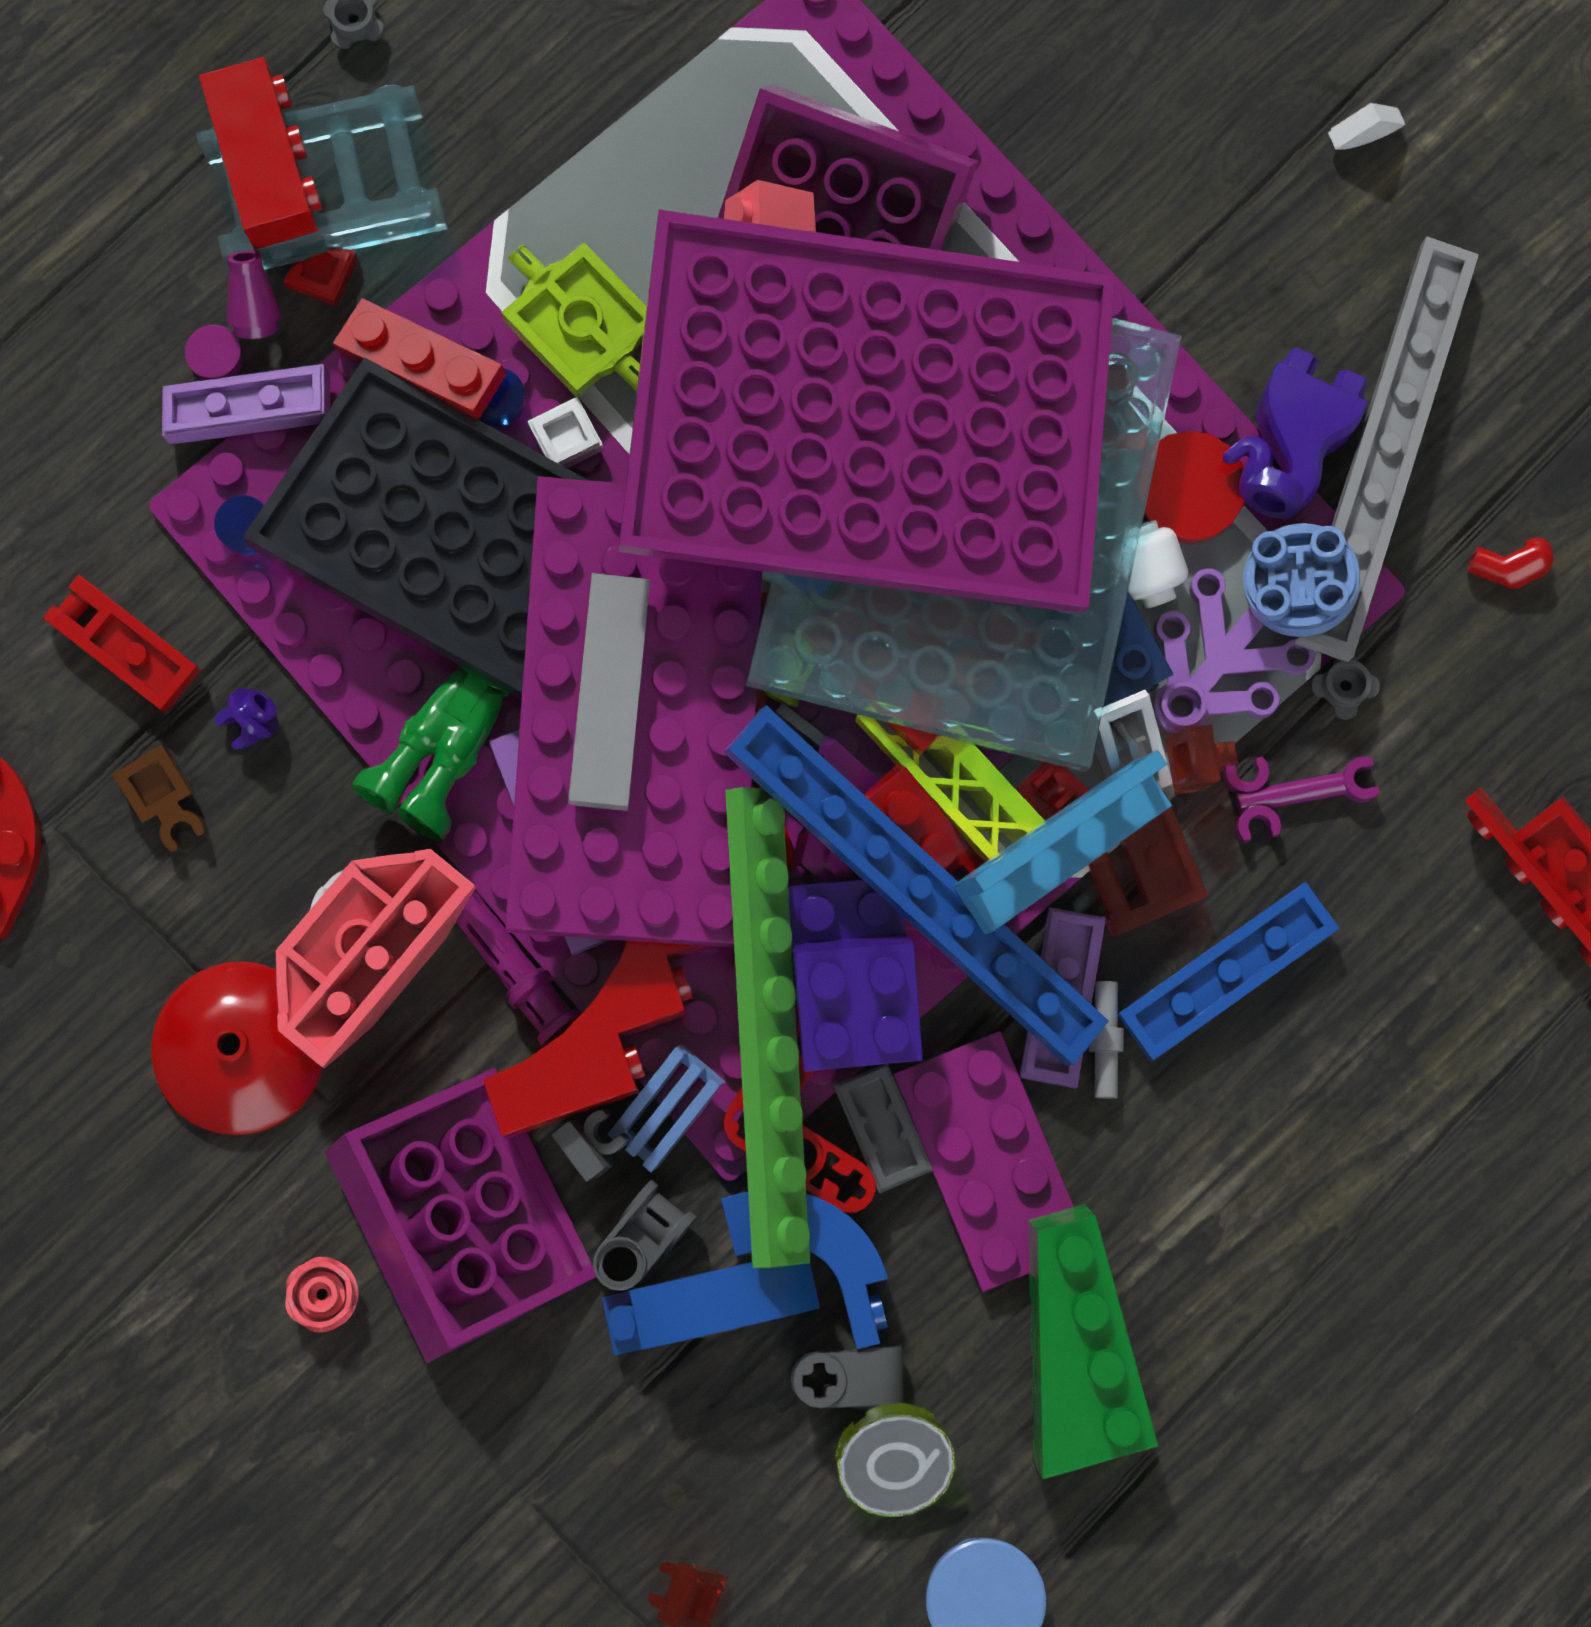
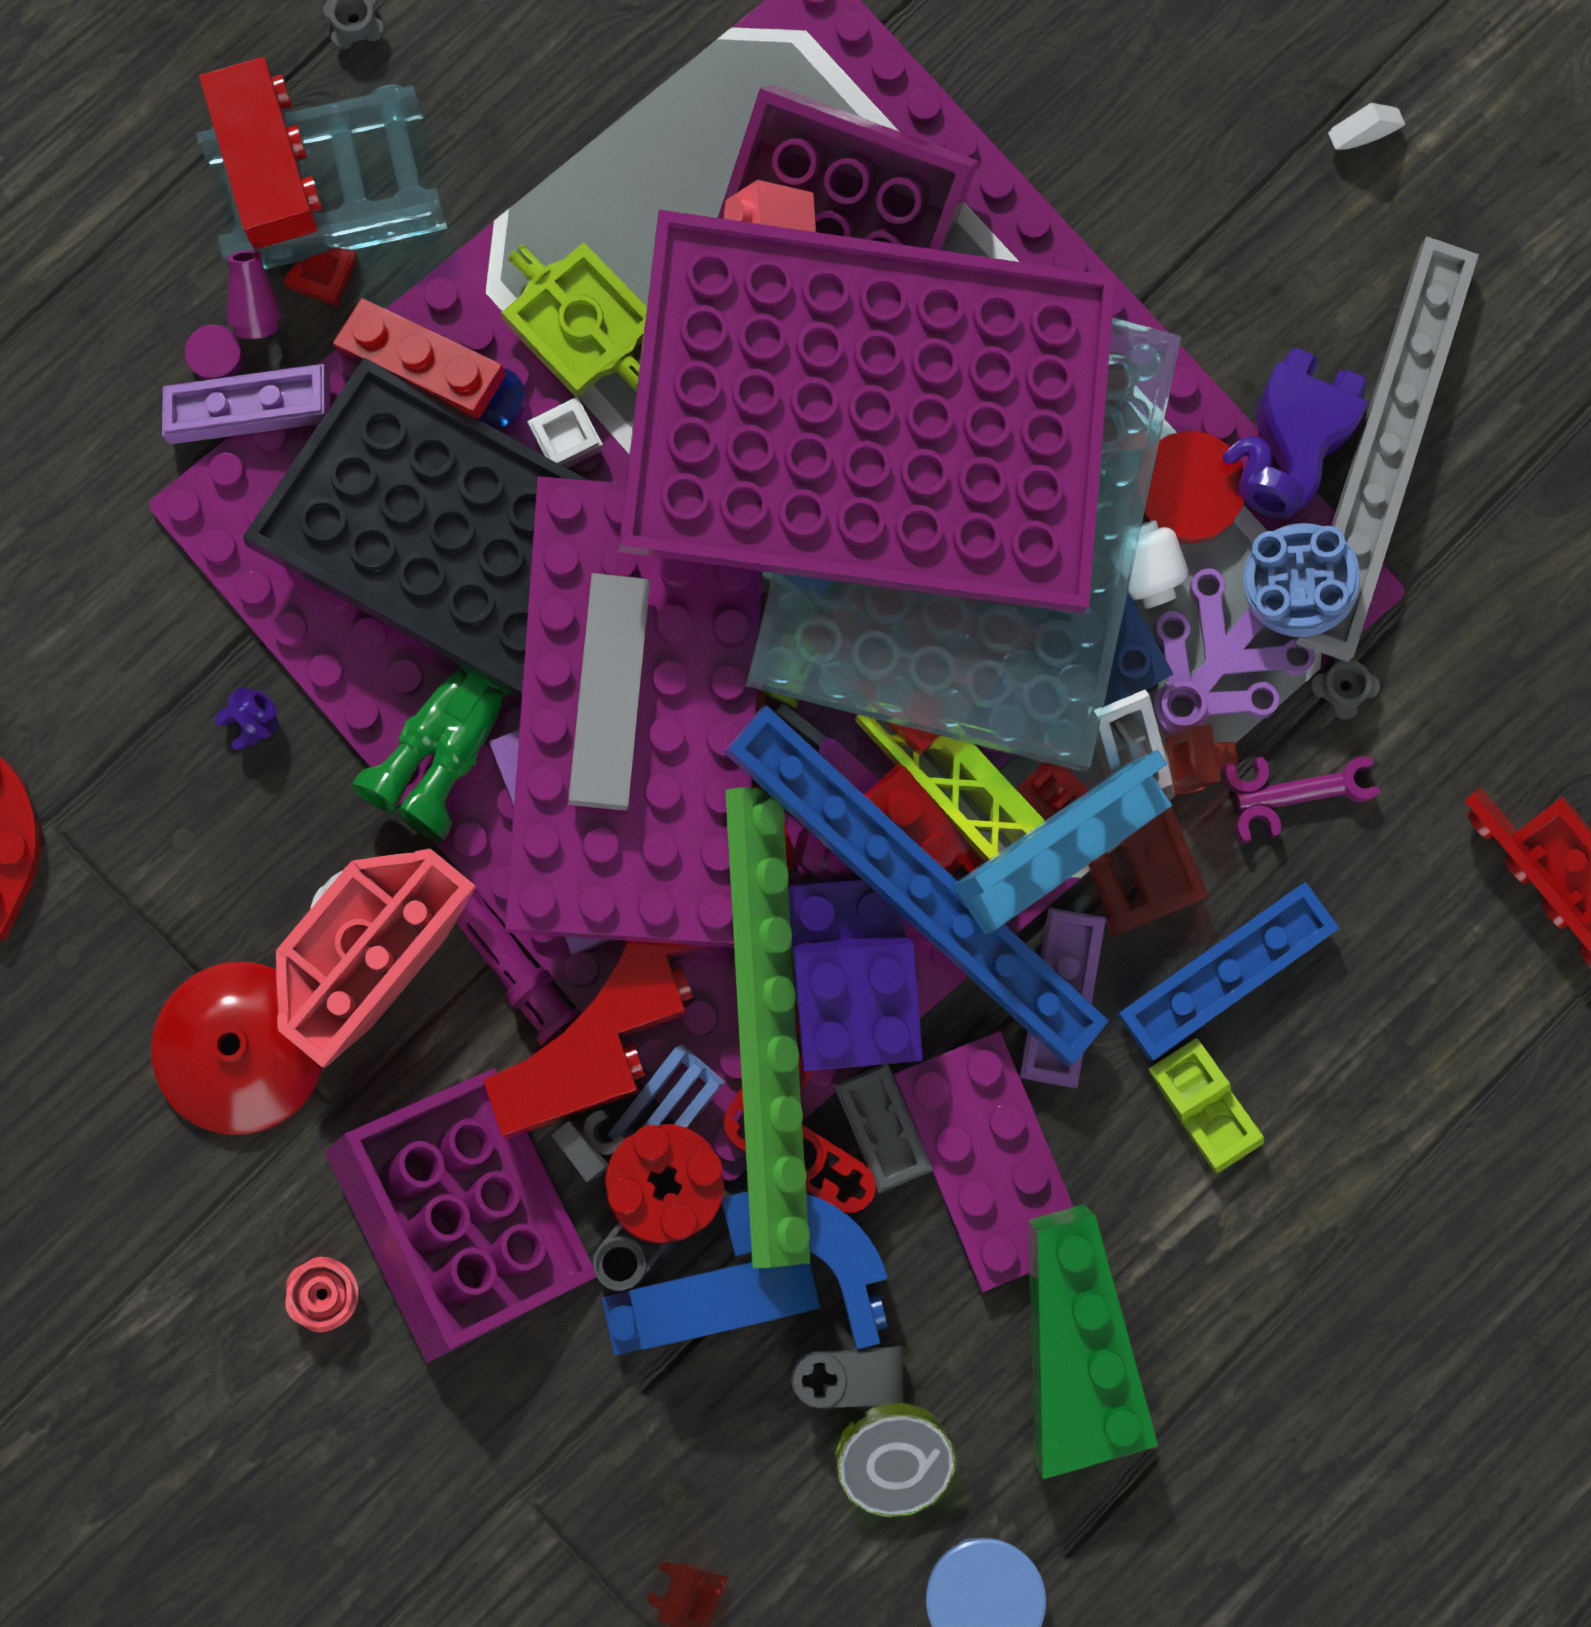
(123, 645): red plate -> none
(156, 789): reddish brown plate -> none
(234, 519): clear blue tile -> none
(677, 1216): none -> red plate
(1108, 1041): light grey bar -> none
(1206, 1106): none -> lime slope
(1515, 569): red arm -> none

